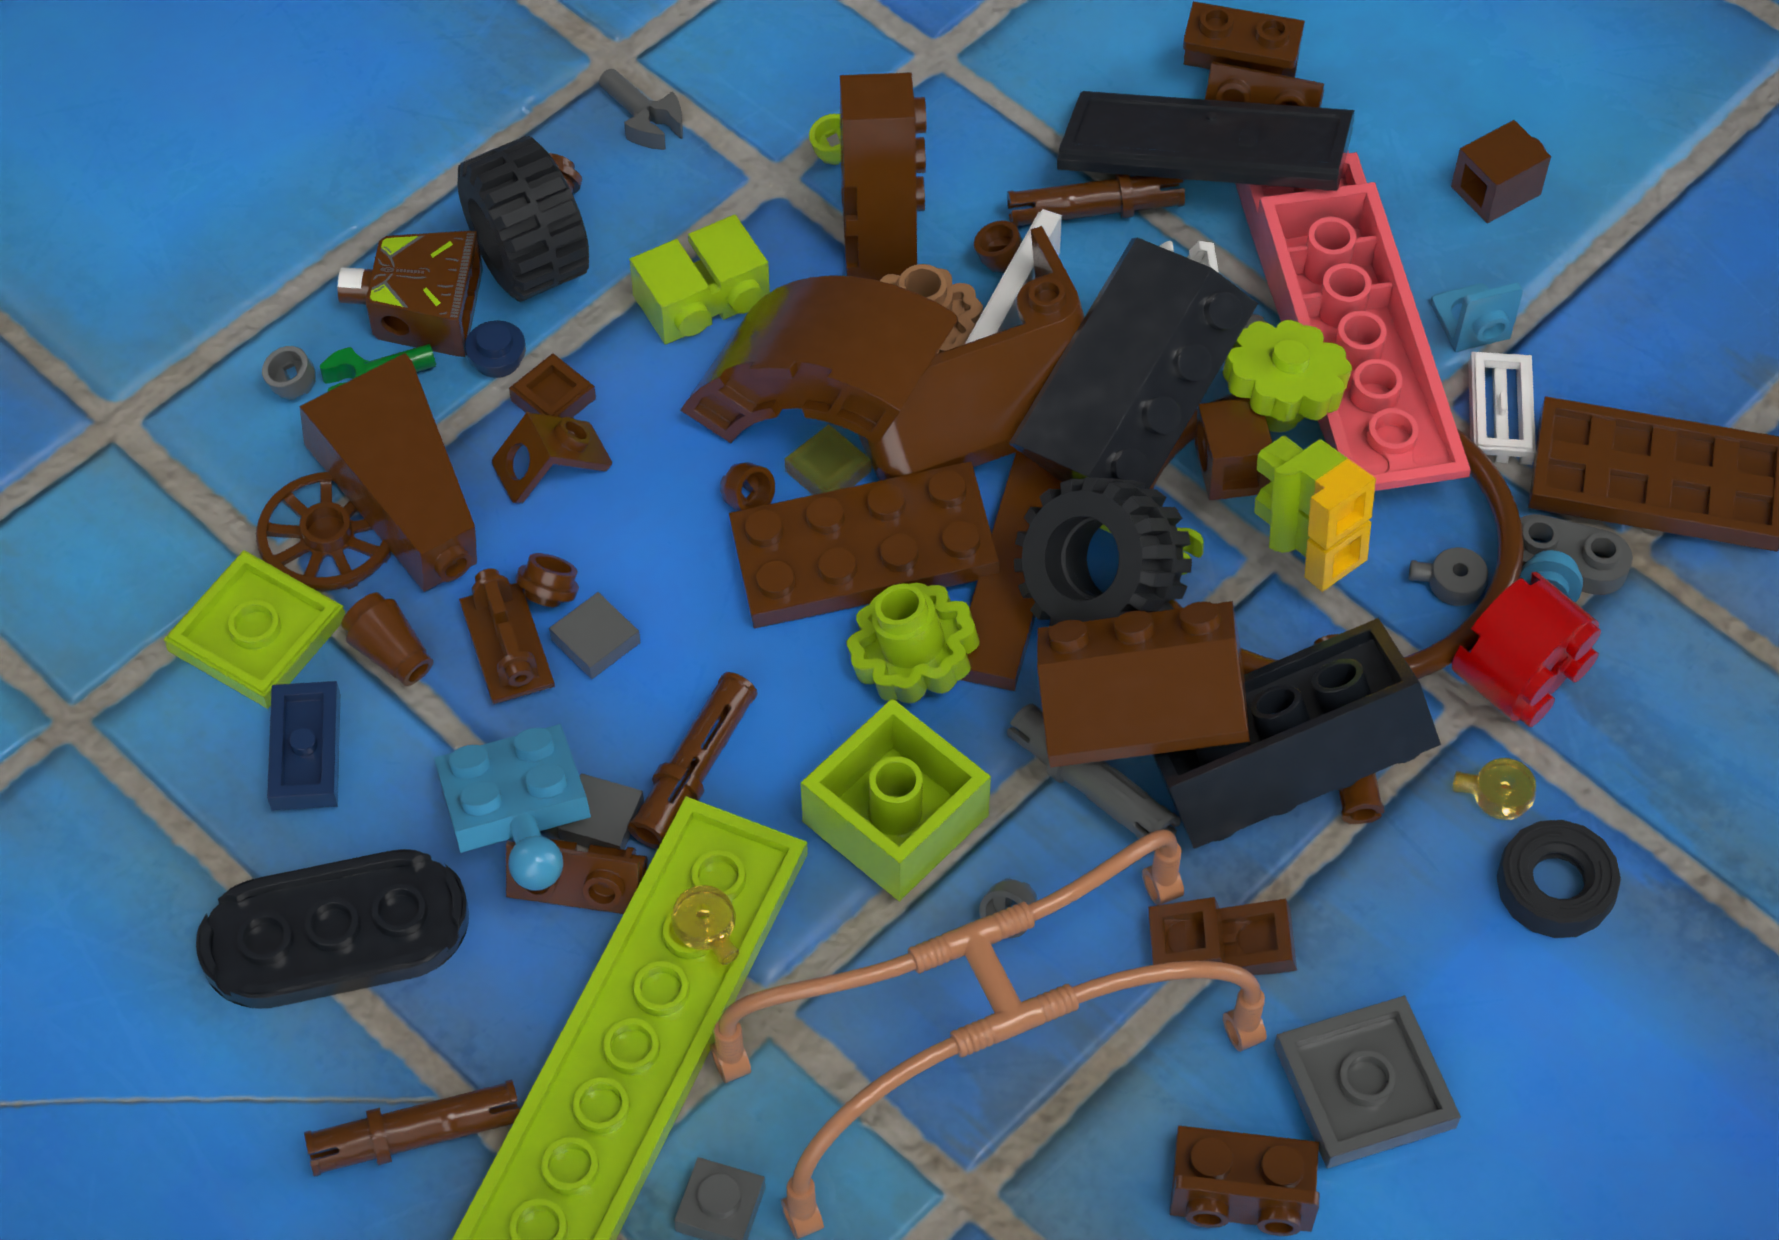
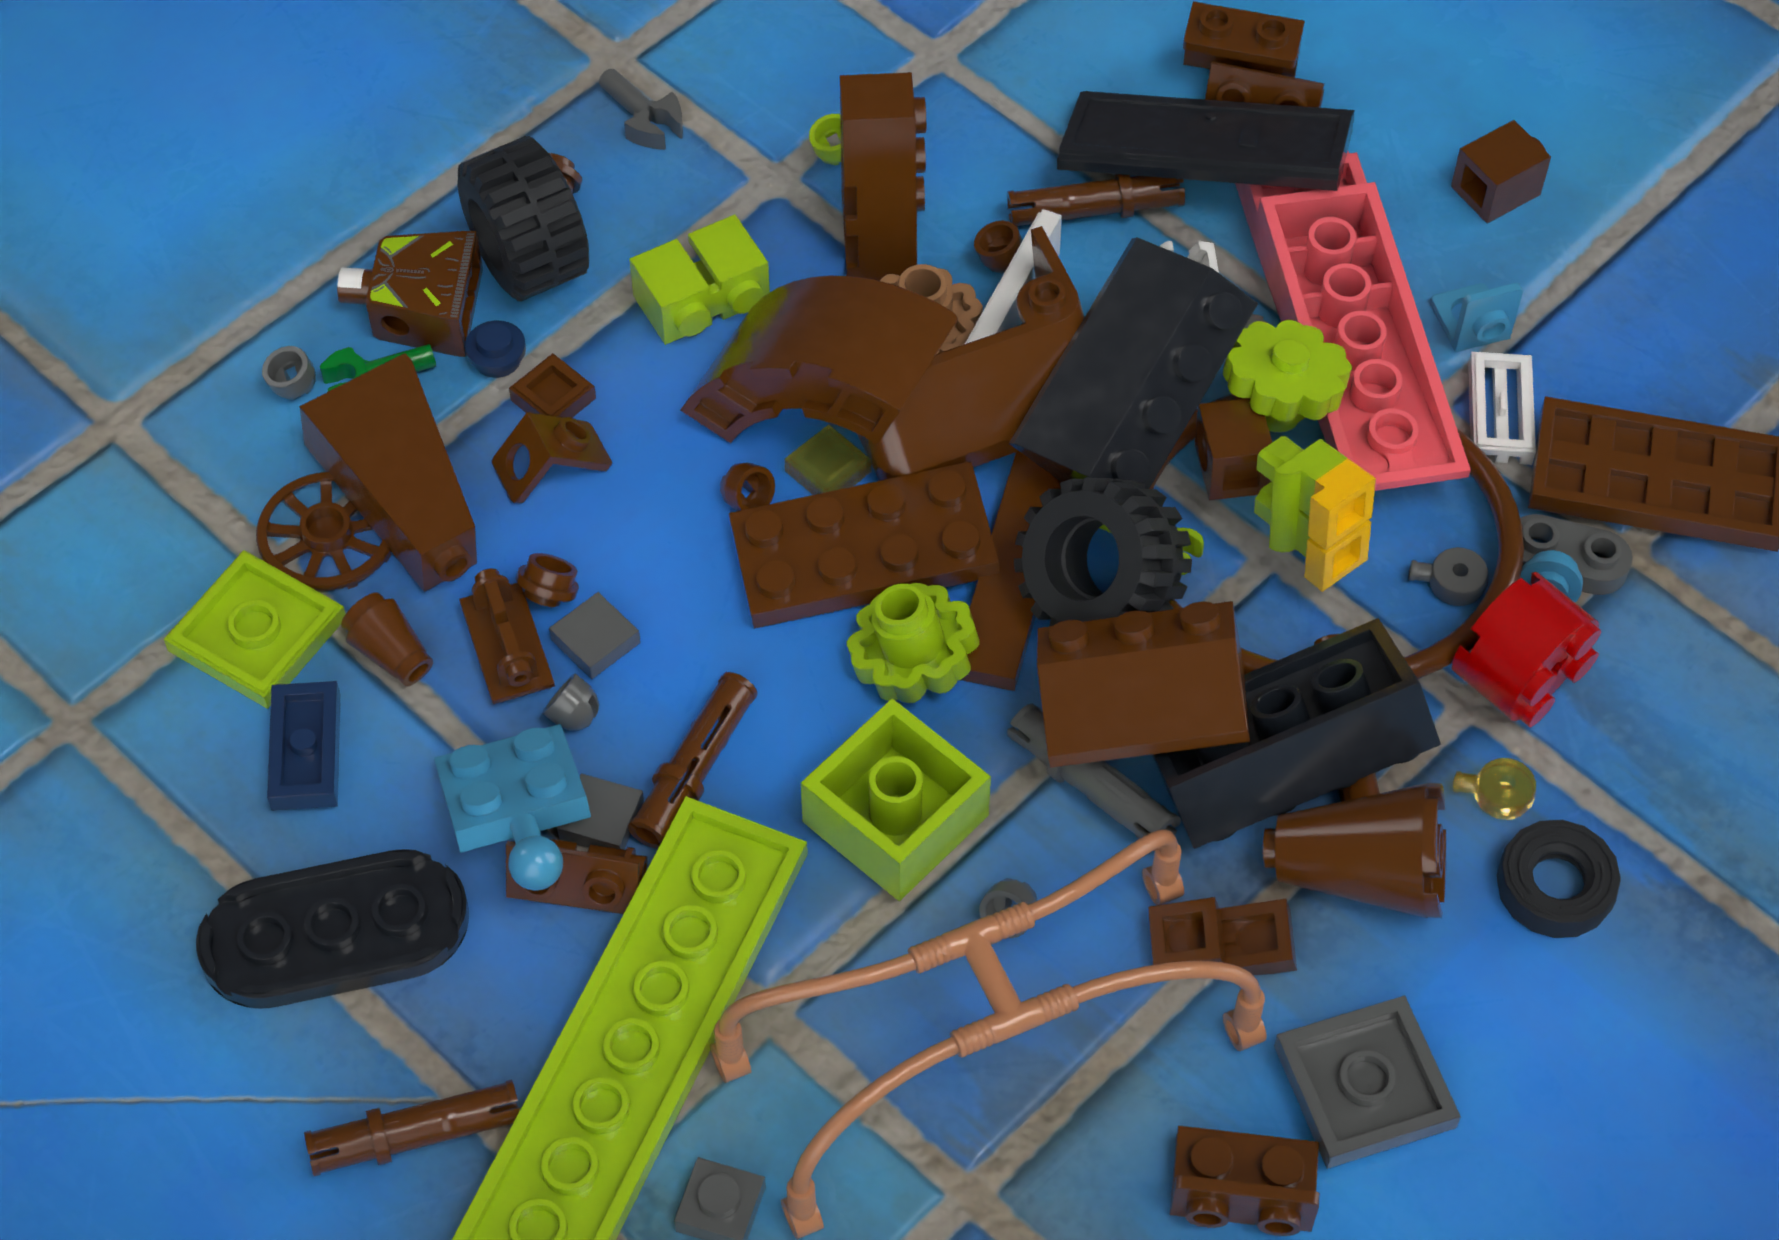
(573, 705): none -> dark grey hinge
(709, 932): clear yellow piece -> none
(1367, 849): none -> reddish brown cone

